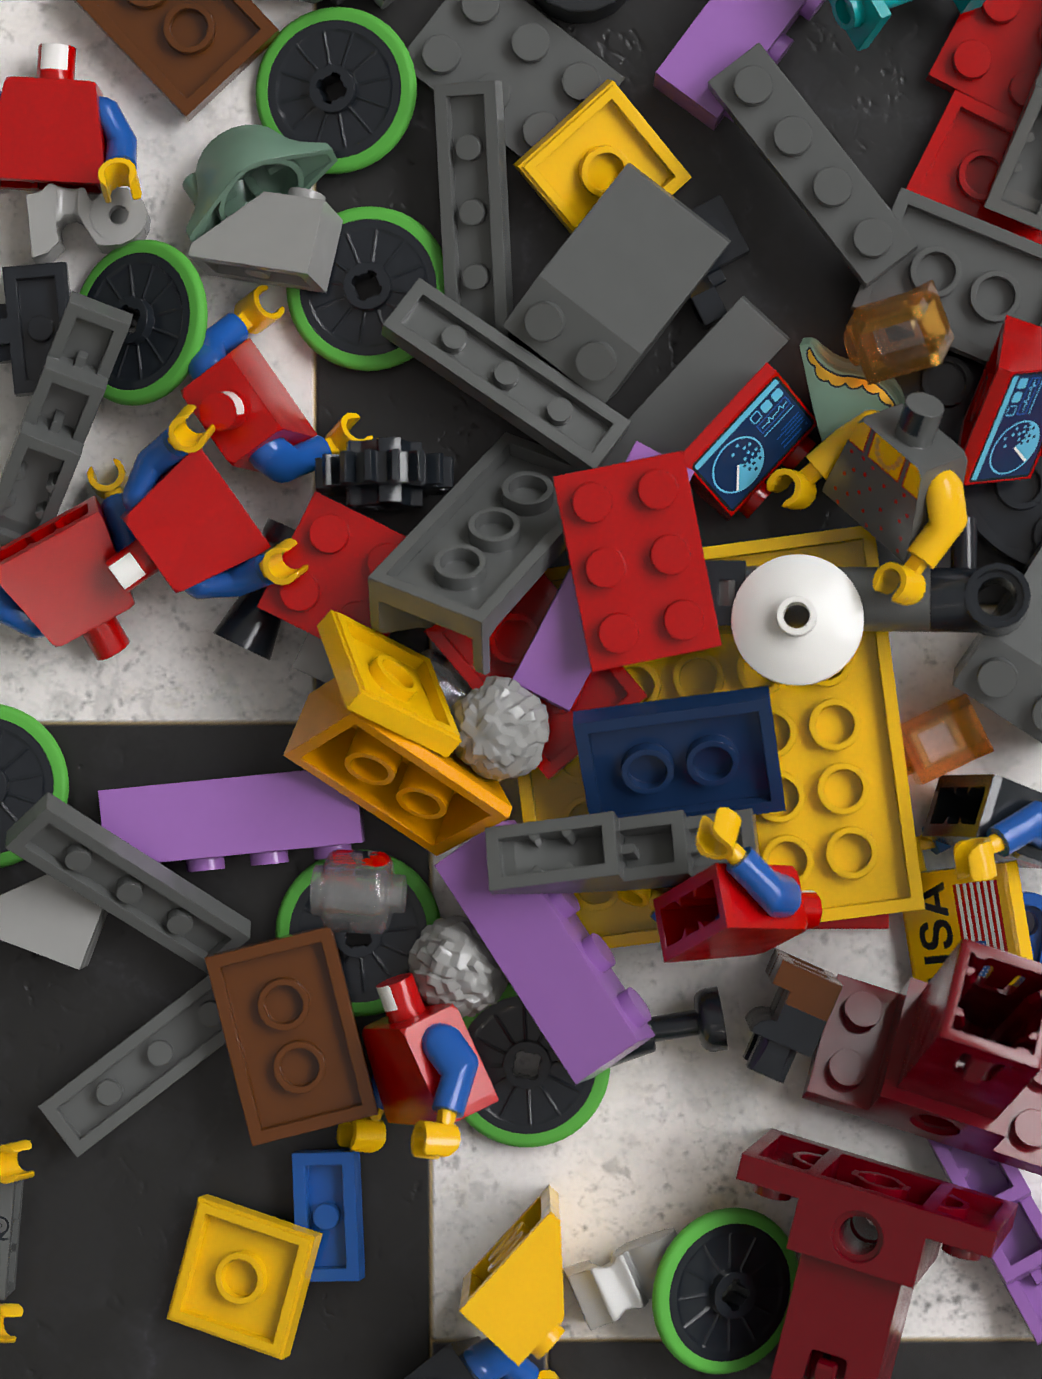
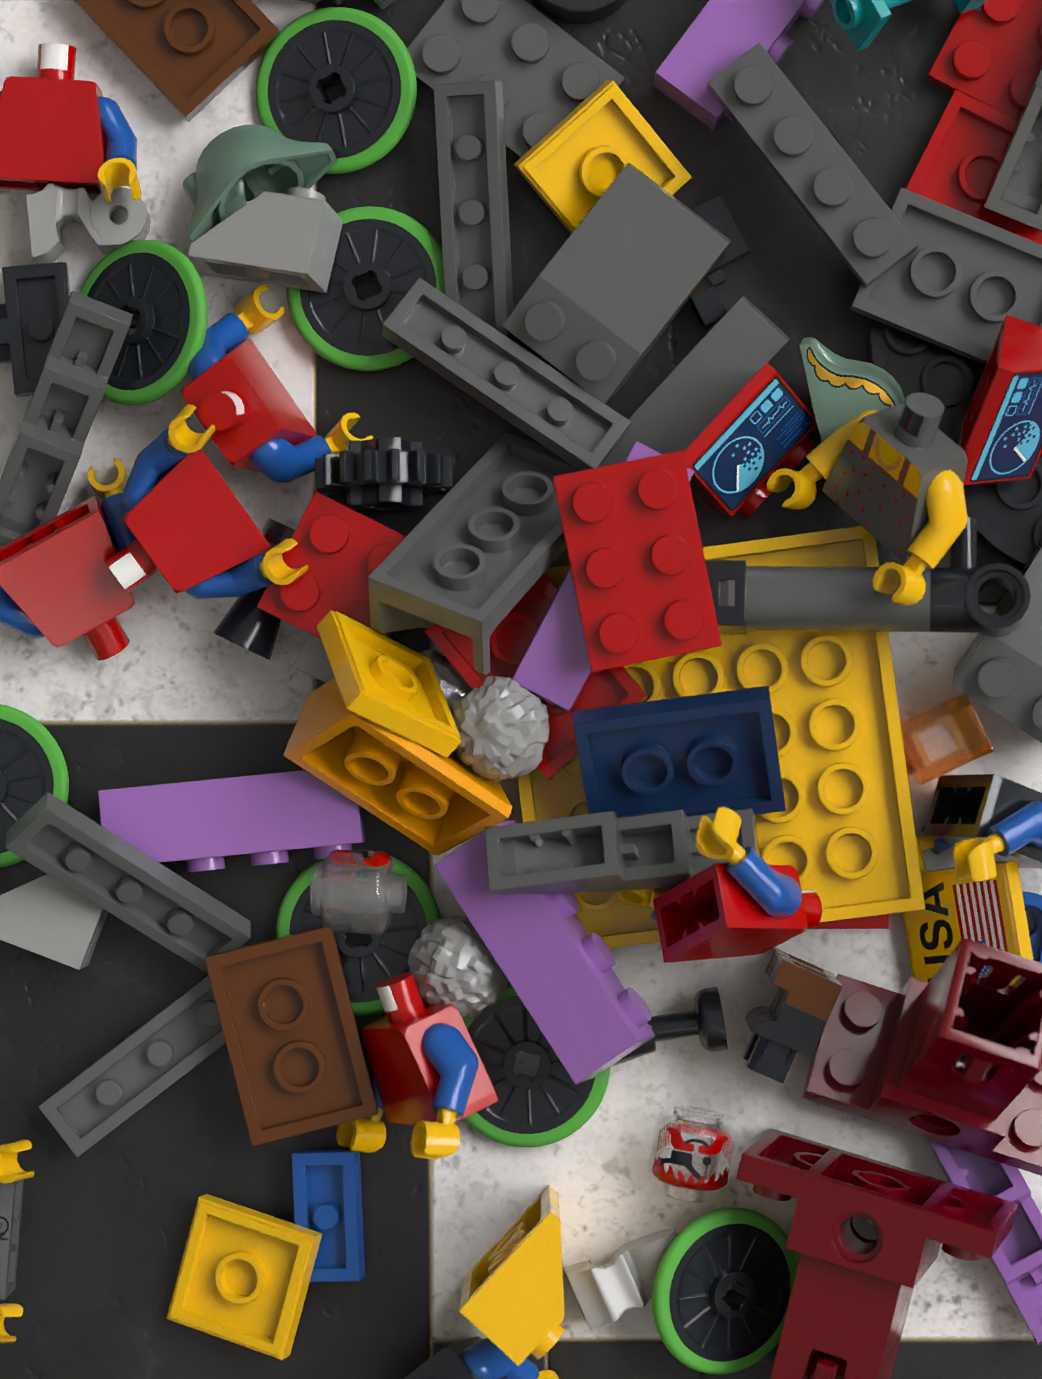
(692, 1152): none -> head
(804, 653): white dish -> none
(899, 334): clear orange window -> none

